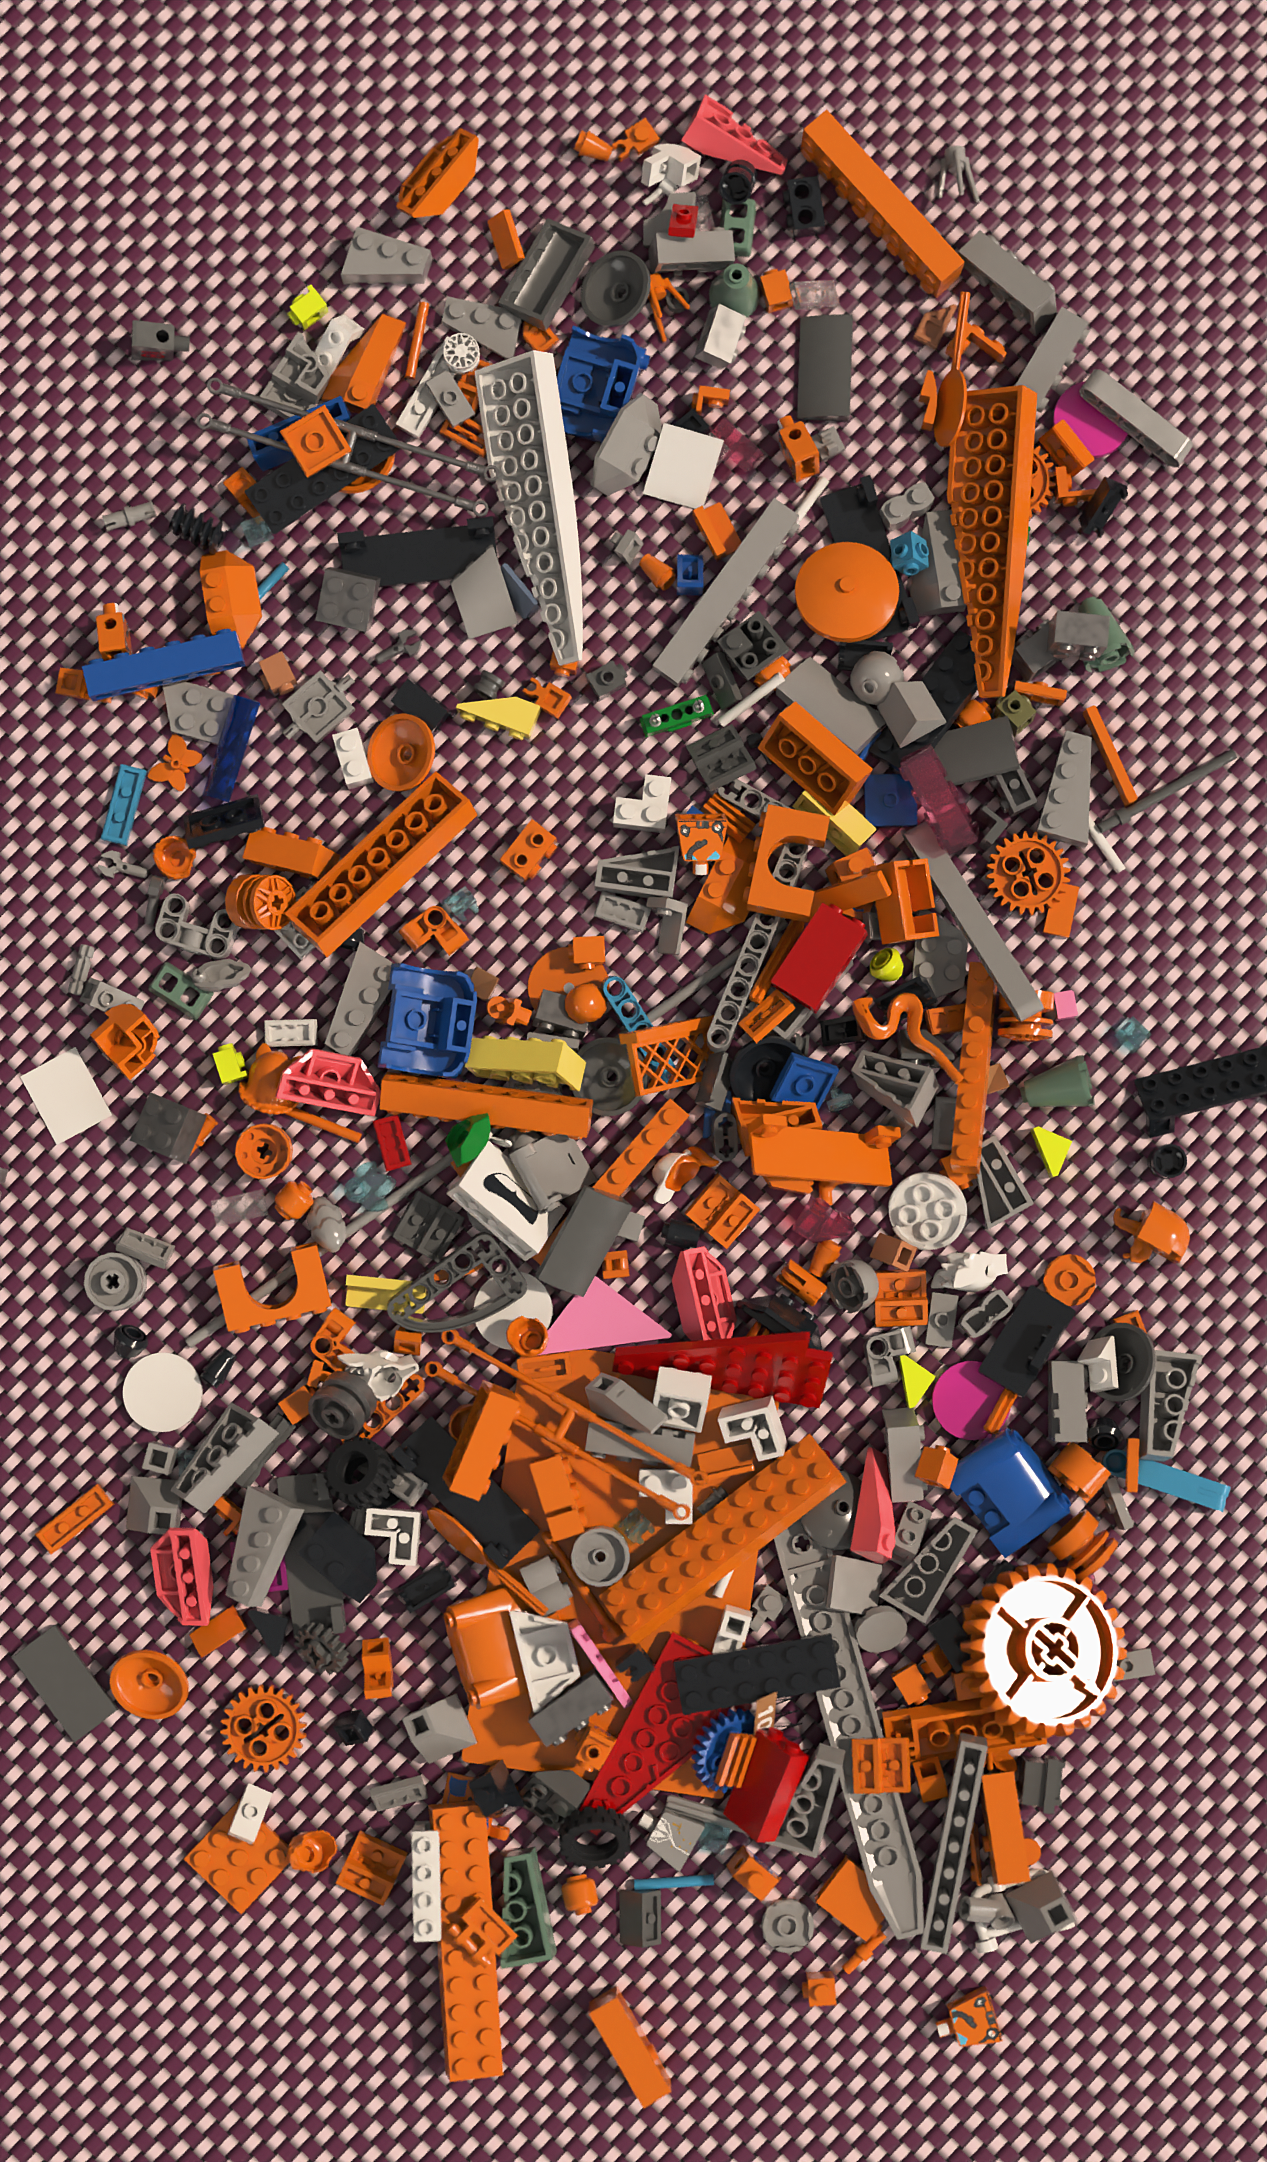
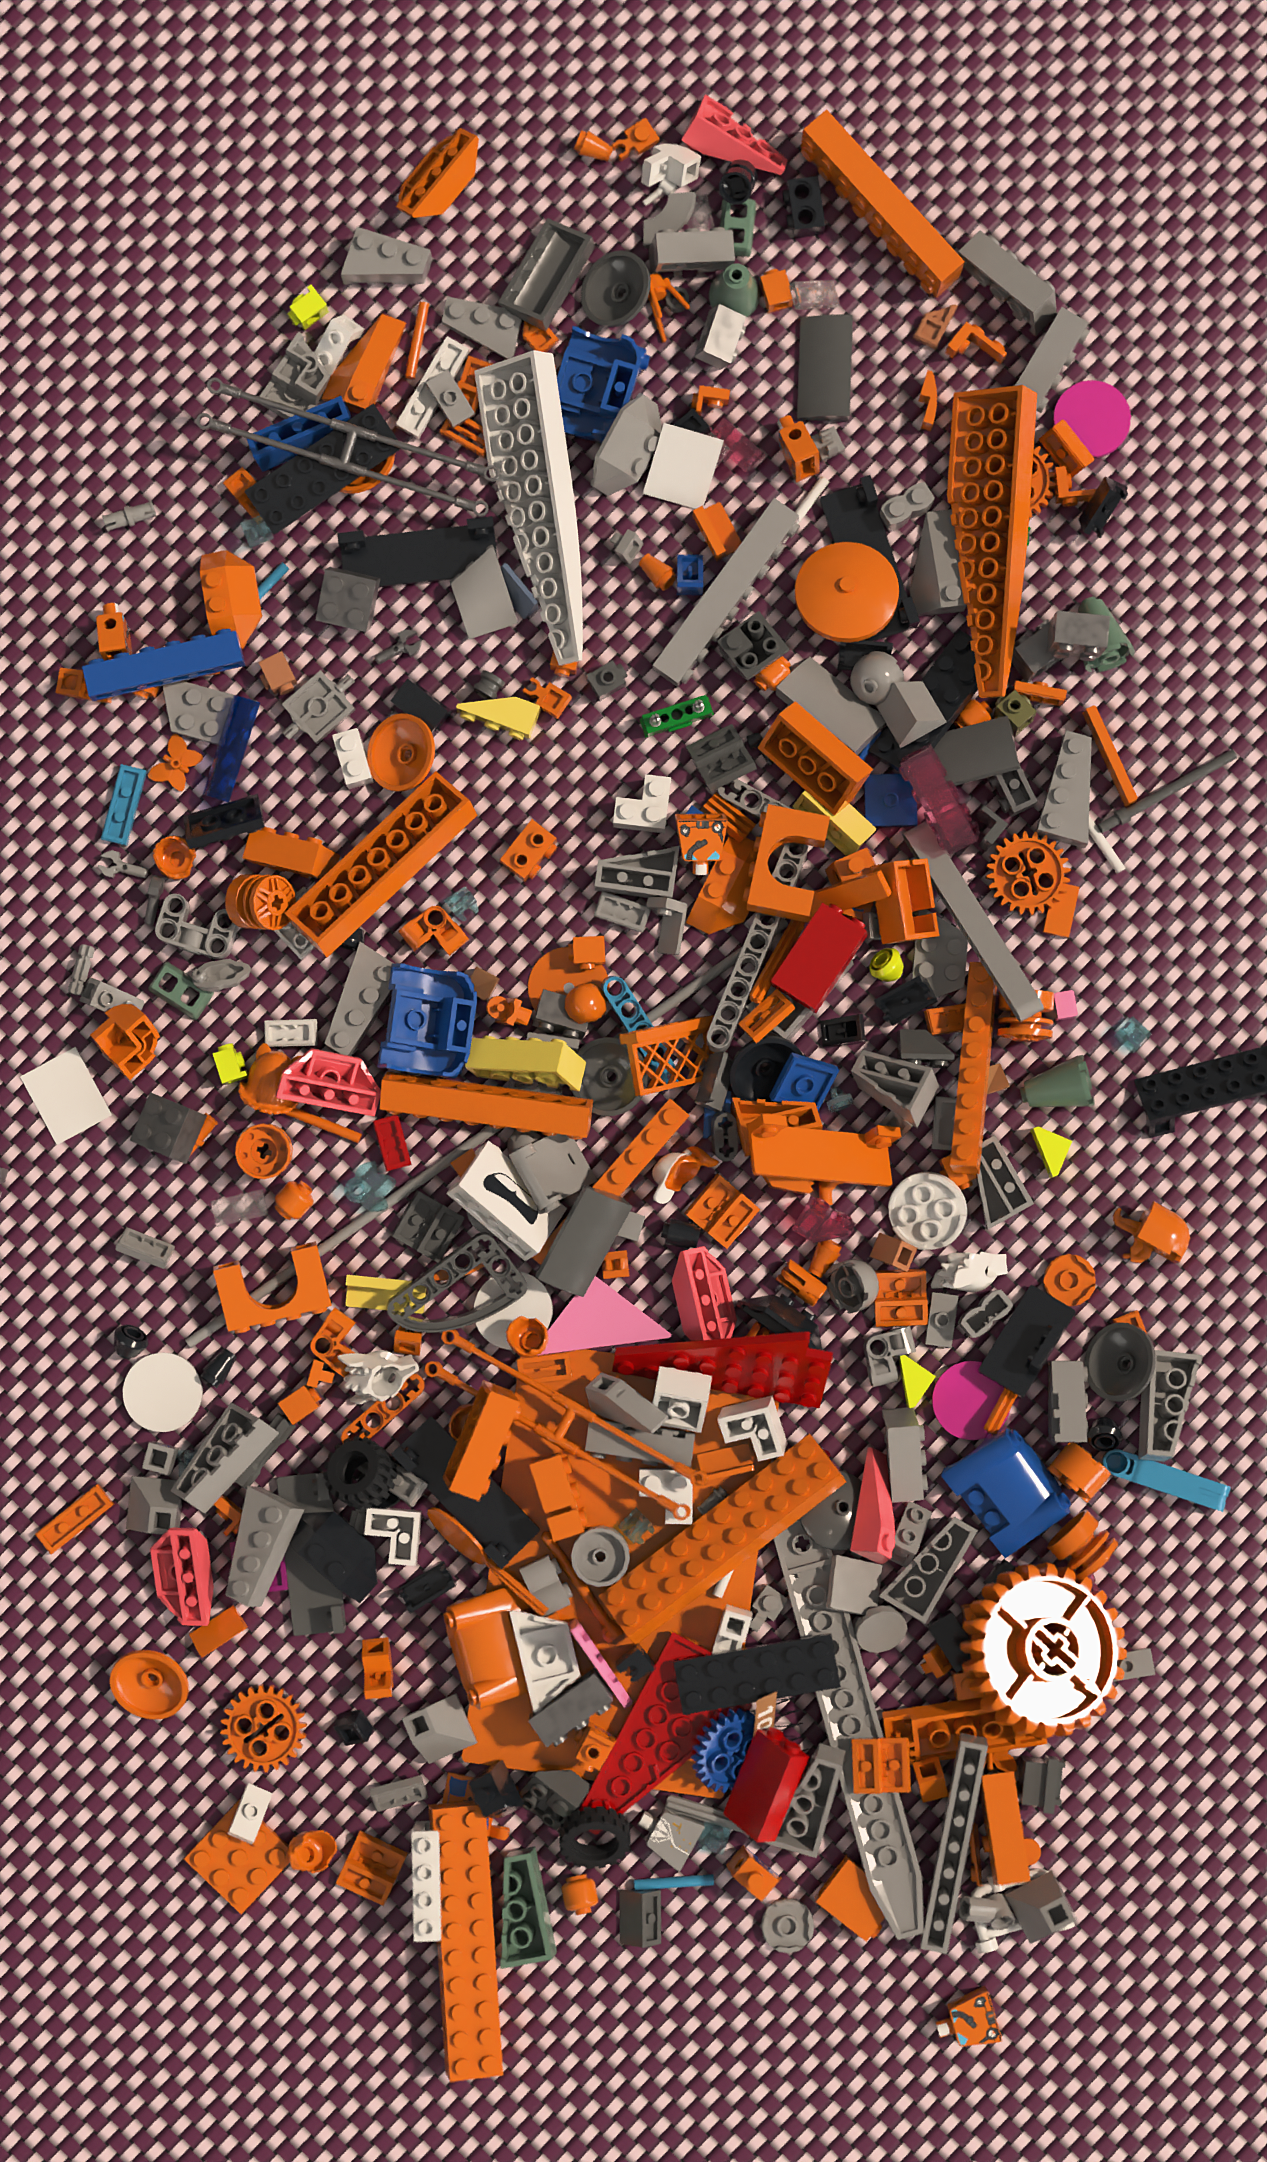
(65, 1683): dark grey tile -> none
(100, 1285): light grey wheel -> none
(148, 340): dark grey torso -> none
(197, 529): black piece -> none
(272, 1628): black slope -> none
(316, 441): orange tile -> none
(321, 1648): dark grey gear -> none
(326, 1224): light grey arm -> none
(342, 1405): flat silver wheel -> none
(461, 353): white wheel -> none
(470, 1137): green hat -> none
(488, 1926): orange plate -> none
(505, 239): orange tile -> none
(630, 2047): orange brick -> none
(683, 220): red plate -> none
(722, 680): dark grey plate -> none
(739, 1760): orange tile -> none
(751, 699): white bar -> none
(802, 1043): dark grey bush -> none
(819, 1988): orange brick -> none
(863, 1952): orange bar -> none
(909, 553): dark azure brick -> none
(911, 1684): orange brick -> none
(913, 1007): orange animal -> none
(936, 1466): orange brick -> none
(953, 389): orange piece -> none
(956, 162): light grey plant -> none
(1101, 1362): white slope -> none
(1116, 1504): light grey plate -> none
(1132, 1462): orange tile -> none
(1136, 418): light grey beam -> none
(1167, 1161): black wheel -> none

